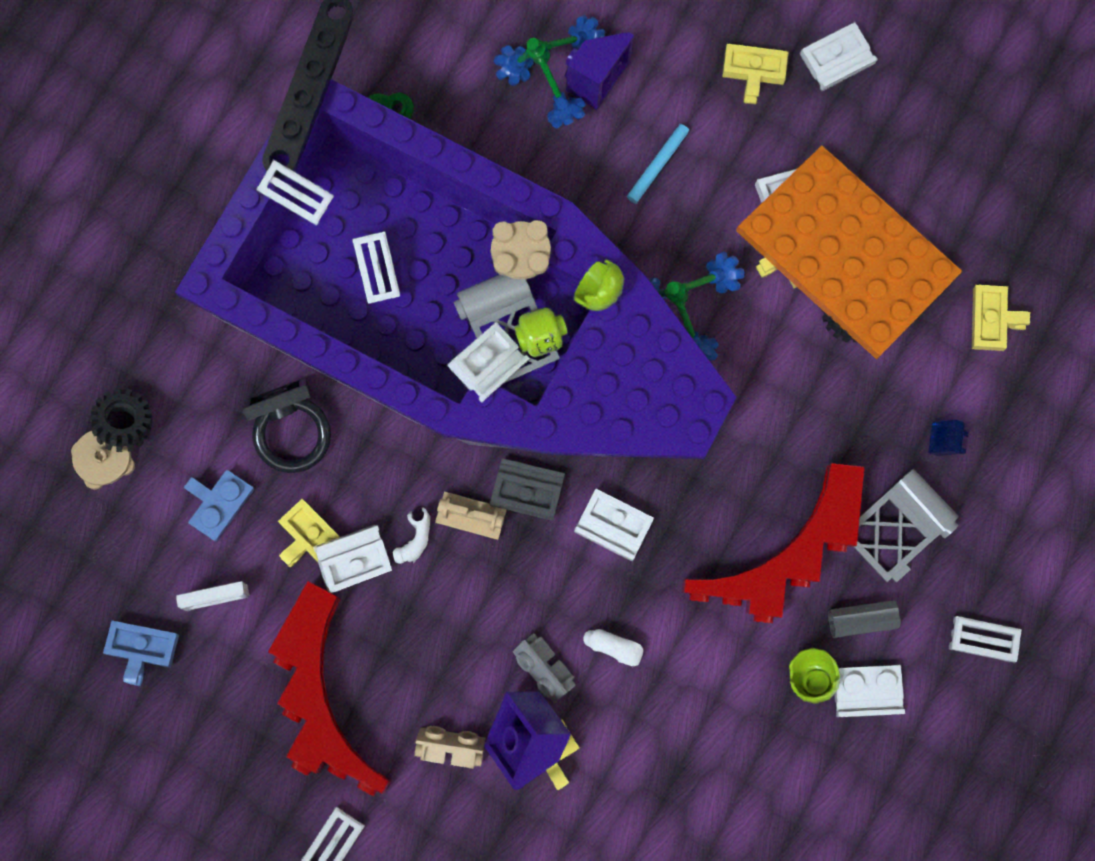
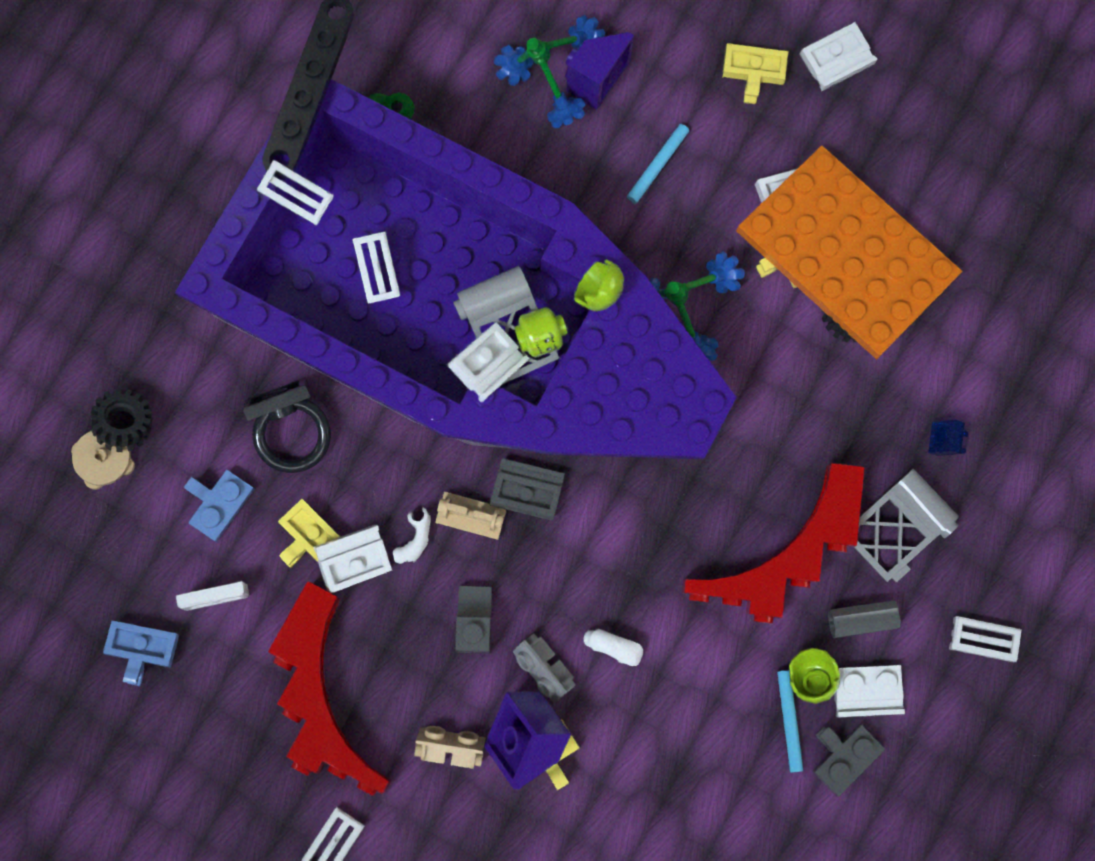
(473, 620): none -> dark grey arch
(520, 249): tan piece -> none
(613, 524): white plate -> none
(790, 722): none -> medium azure bar
(847, 758): none -> dark grey plate
(992, 318): light yellow plate -> none

